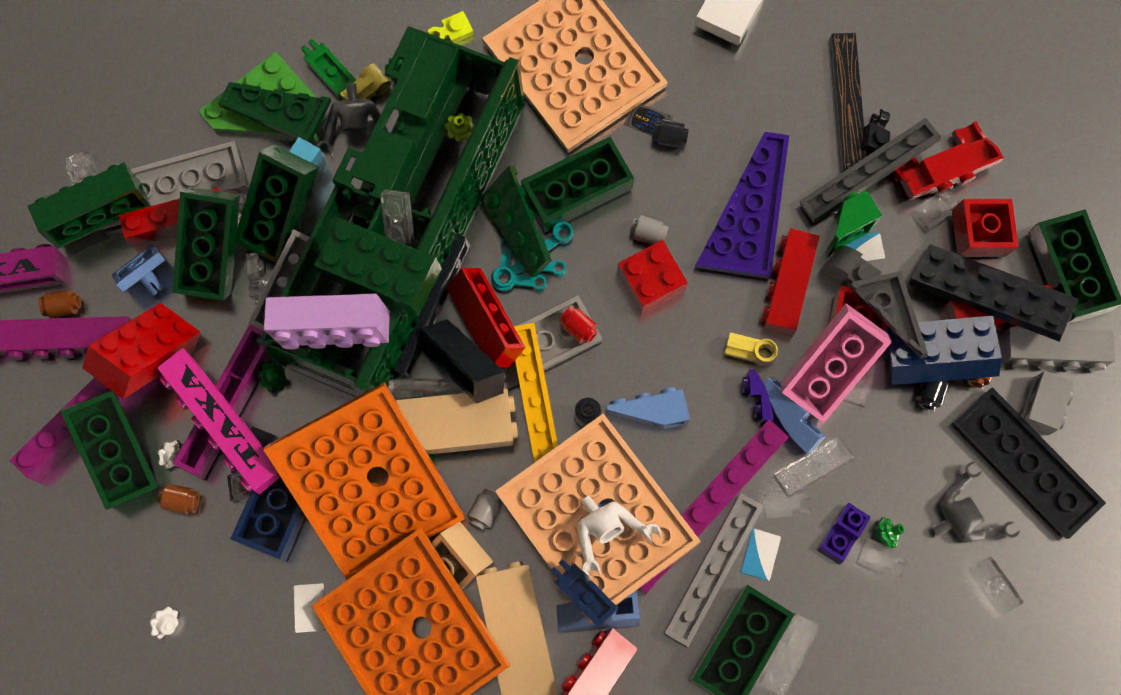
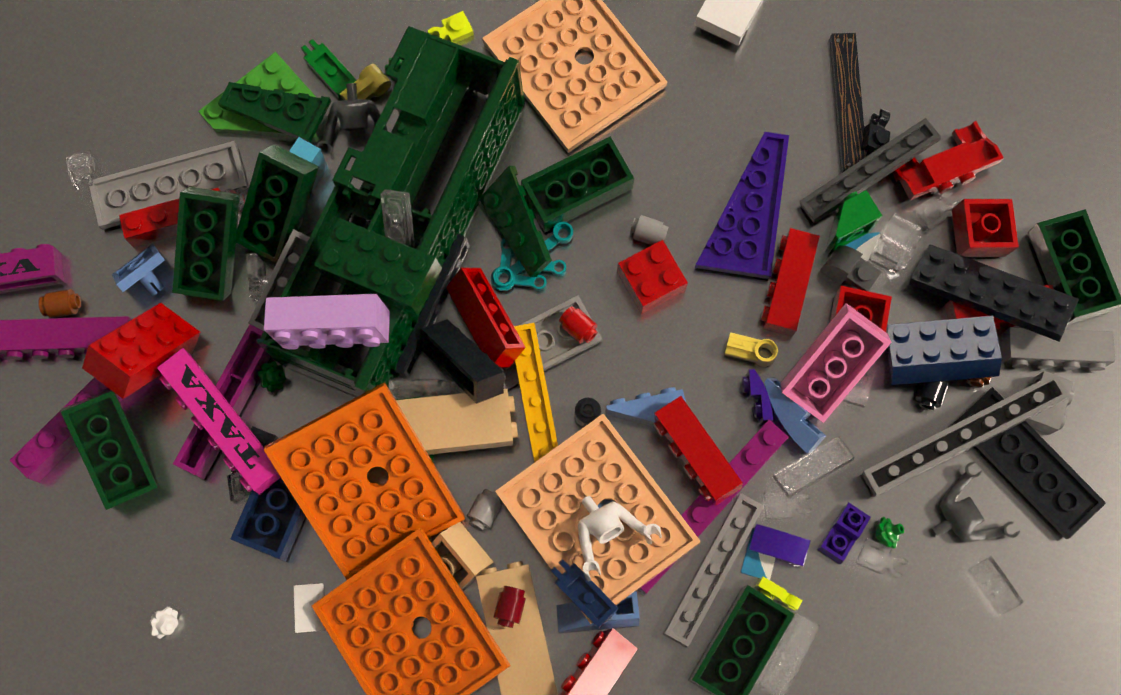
(88, 205): dark green brick -> none
(168, 453): white plant -> none
(178, 499): dark orange brick -> none
(459, 127): lime plant -> none
(509, 606): none -> dark red brick
(643, 118): black sticker -> none
(670, 133): black brick -> none
(697, 451): none -> red brick
(777, 593): none -> neon yellow plate
(779, 545): none -> dark purple slope
(891, 302): dark grey wing -> none
(895, 243): none -> clear brick
(965, 435): none -> light grey brick

